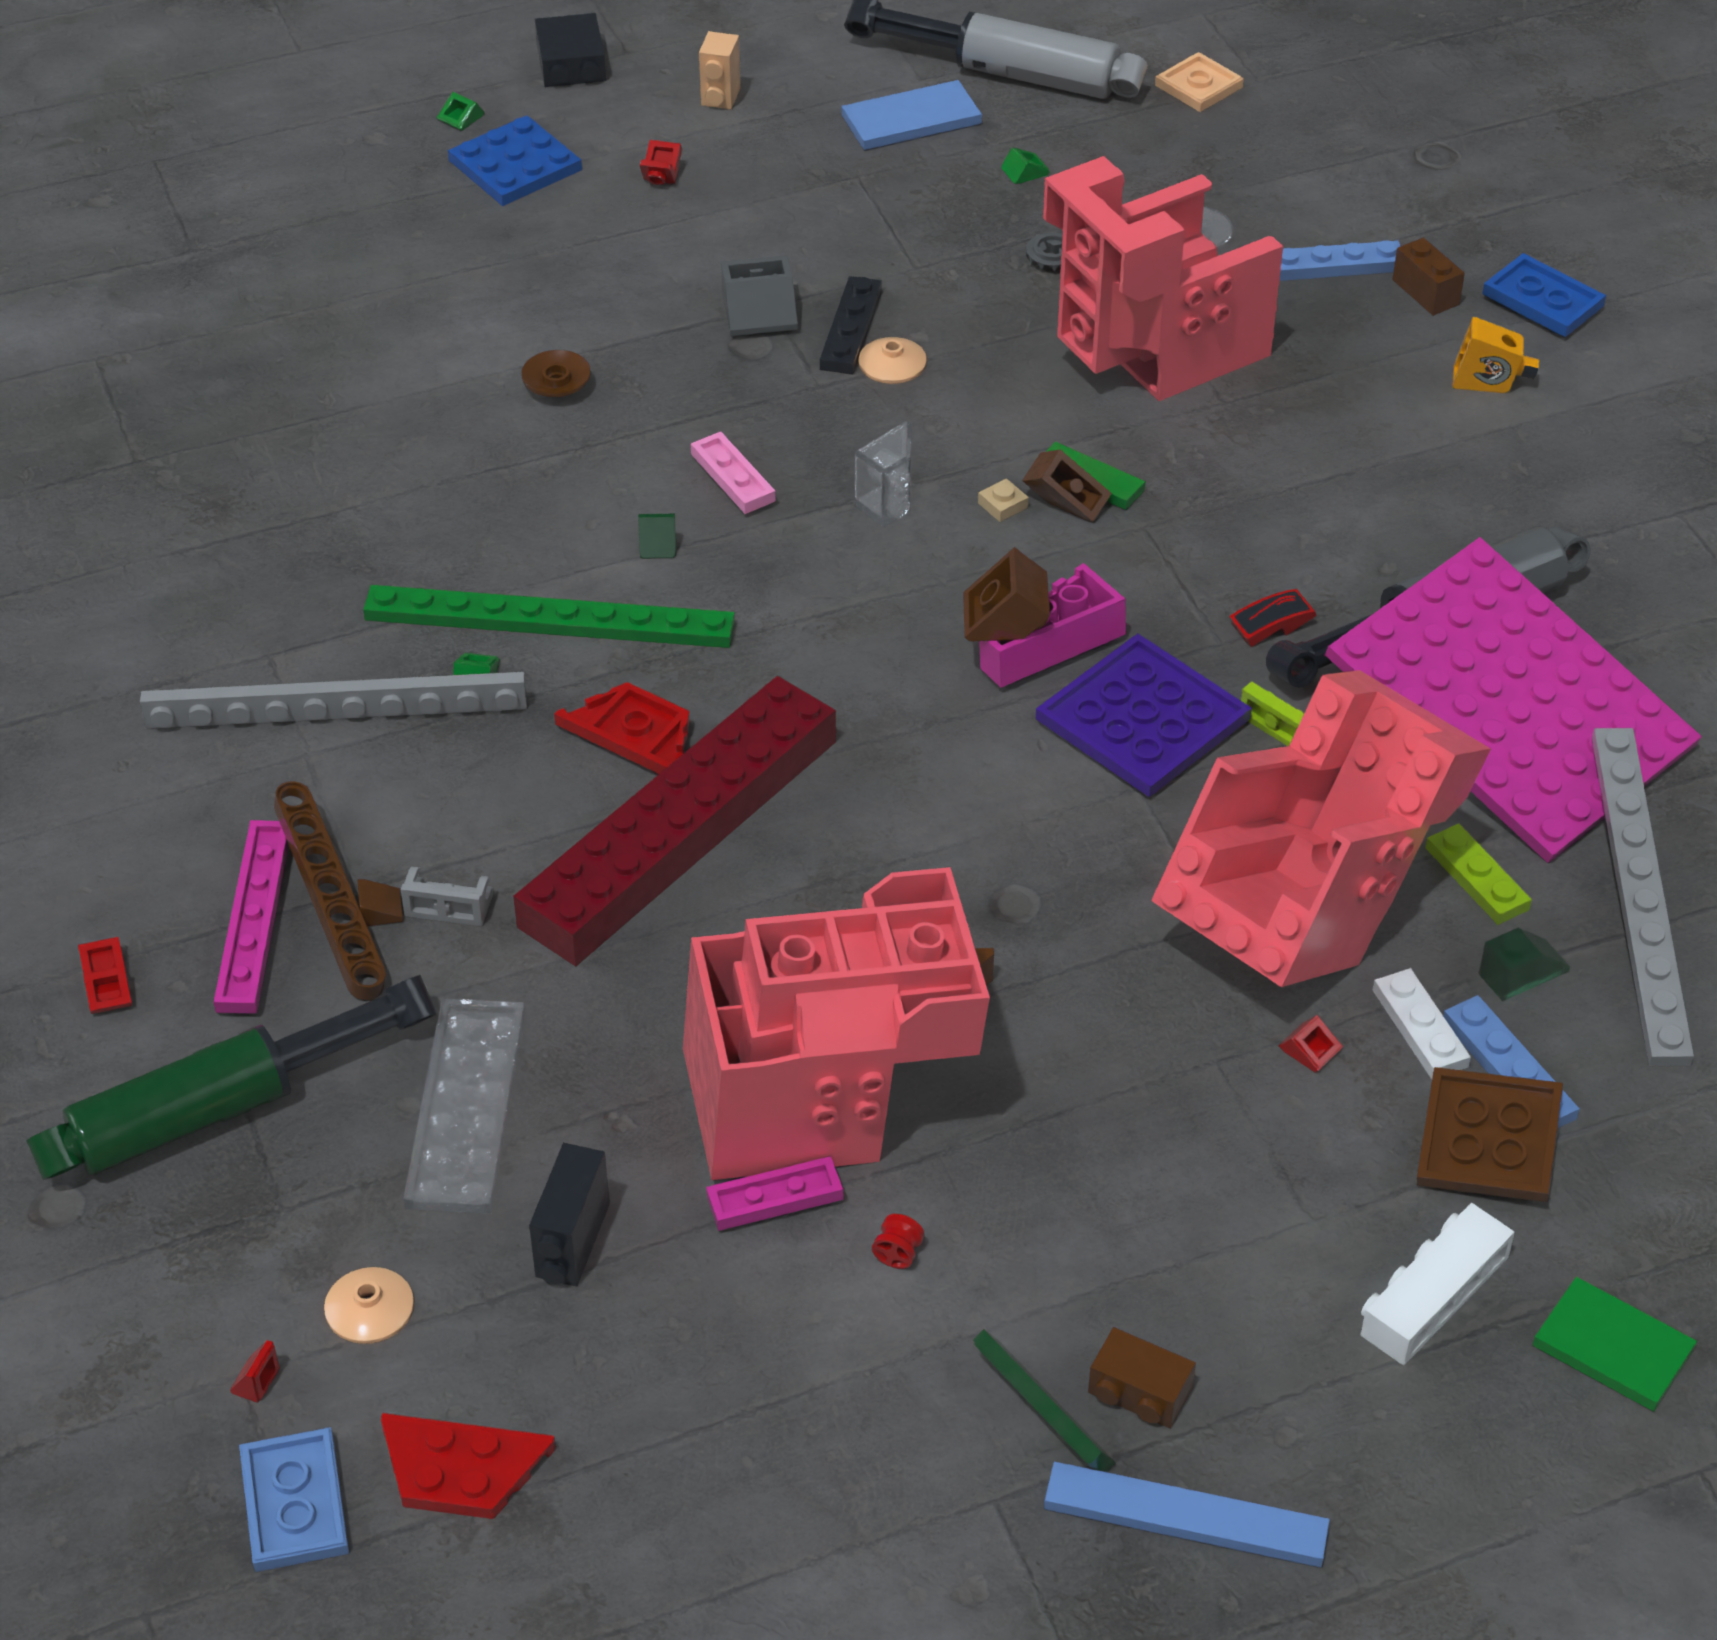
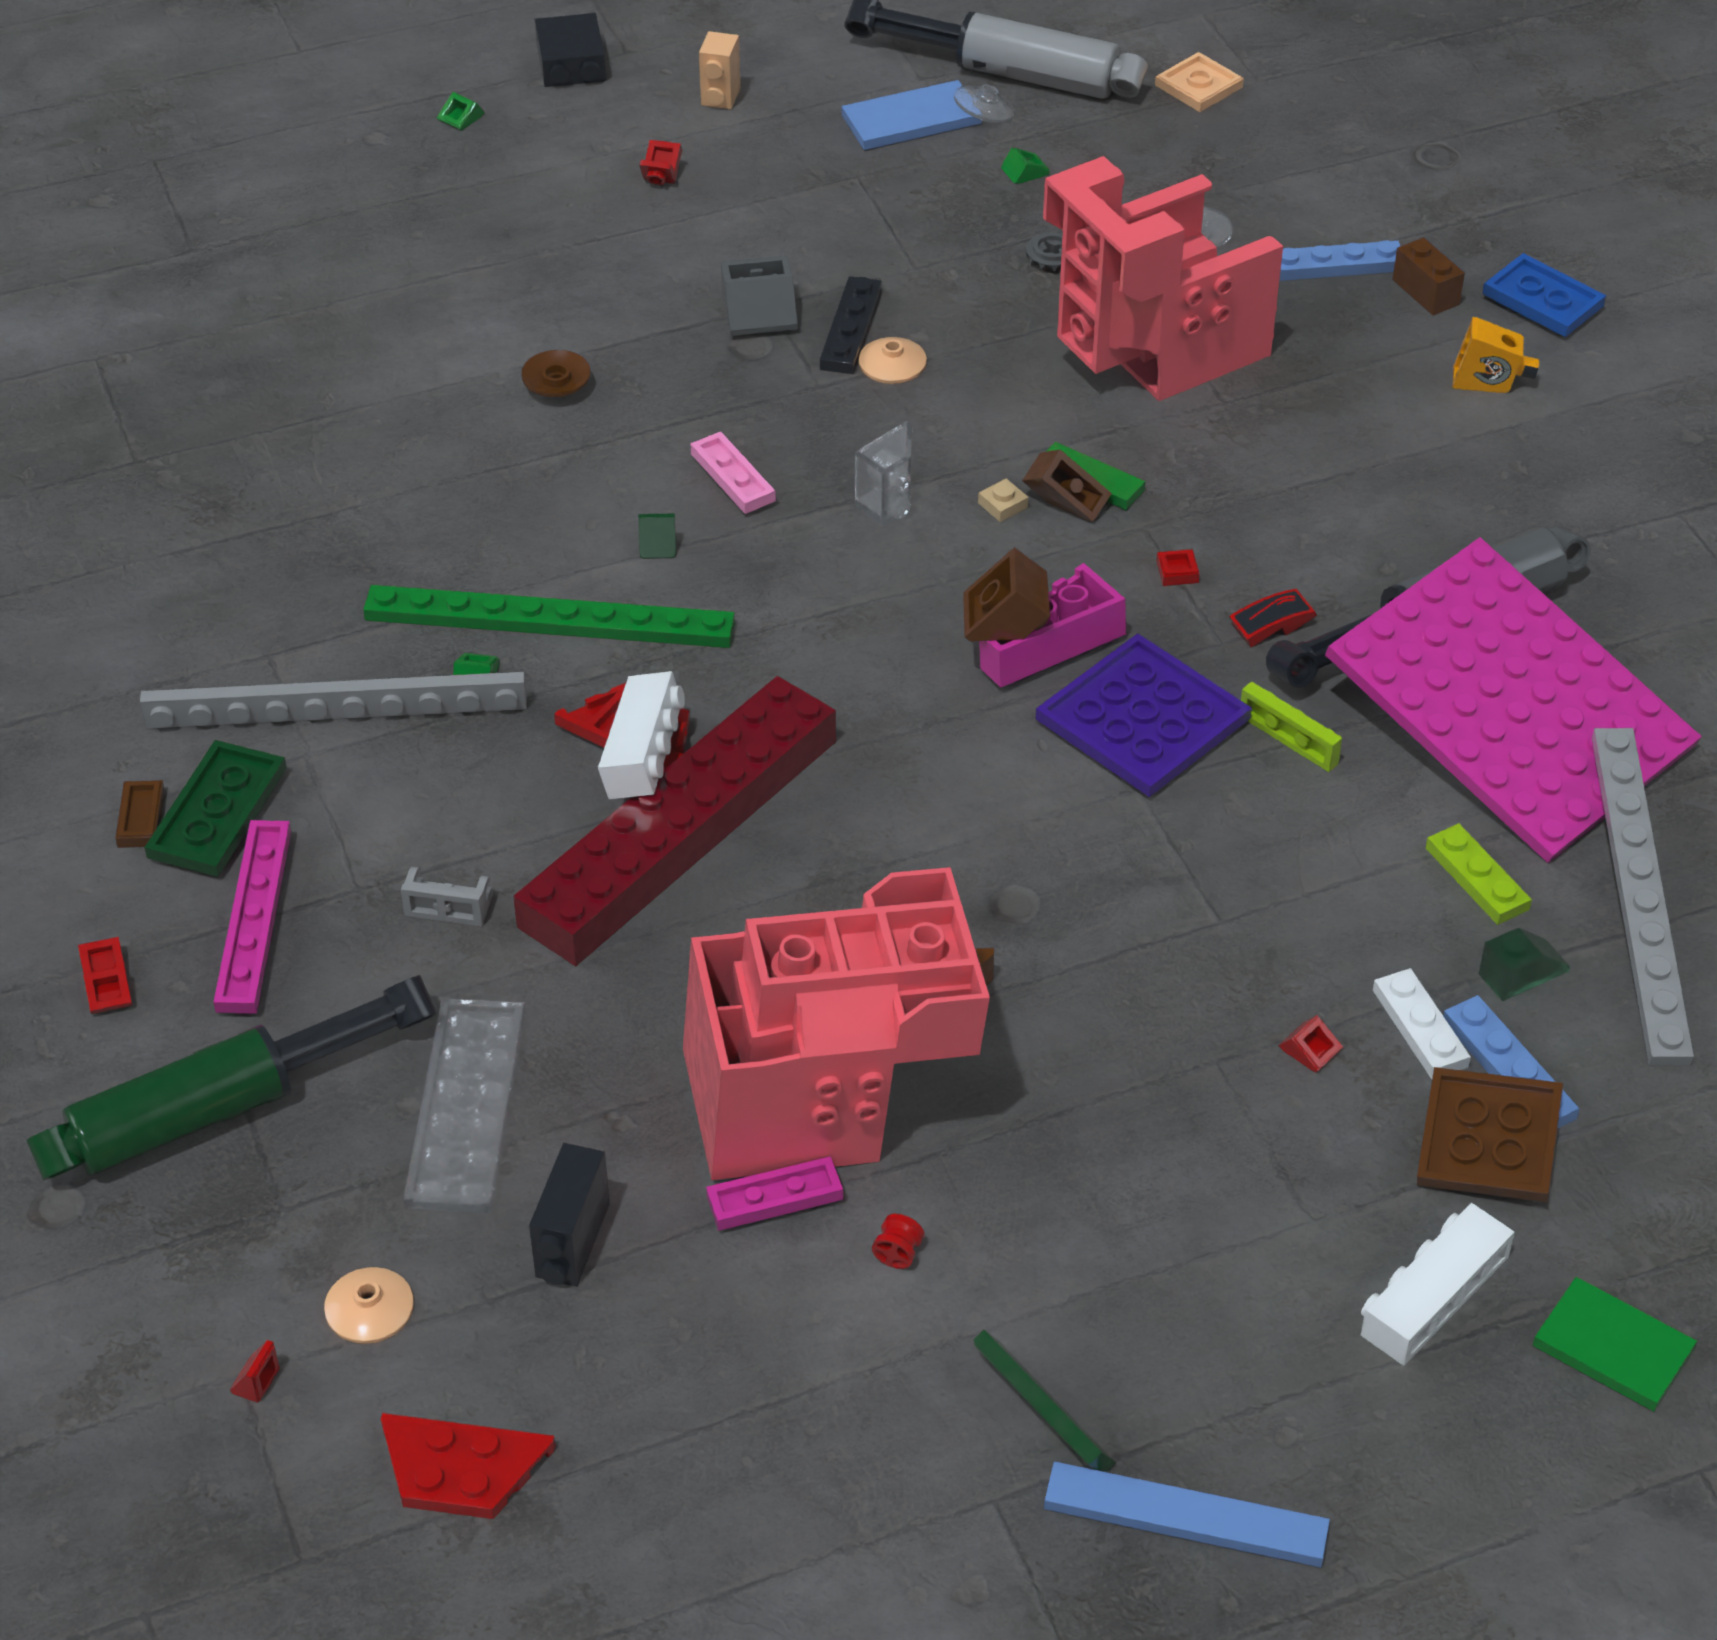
(139, 812): none -> reddish brown tile
(215, 808): none -> dark green plate
(293, 1499): medium blue tile -> none
(328, 904): reddish brown beam -> none
(379, 903): reddish brown slope -> none
(514, 160): blue plate -> none
(641, 735): none -> white brick
(984, 103): none -> clear dish
(1141, 1378): reddish brown brick -> none
(1177, 567): none -> red tile
(1313, 838): coral piece -> none

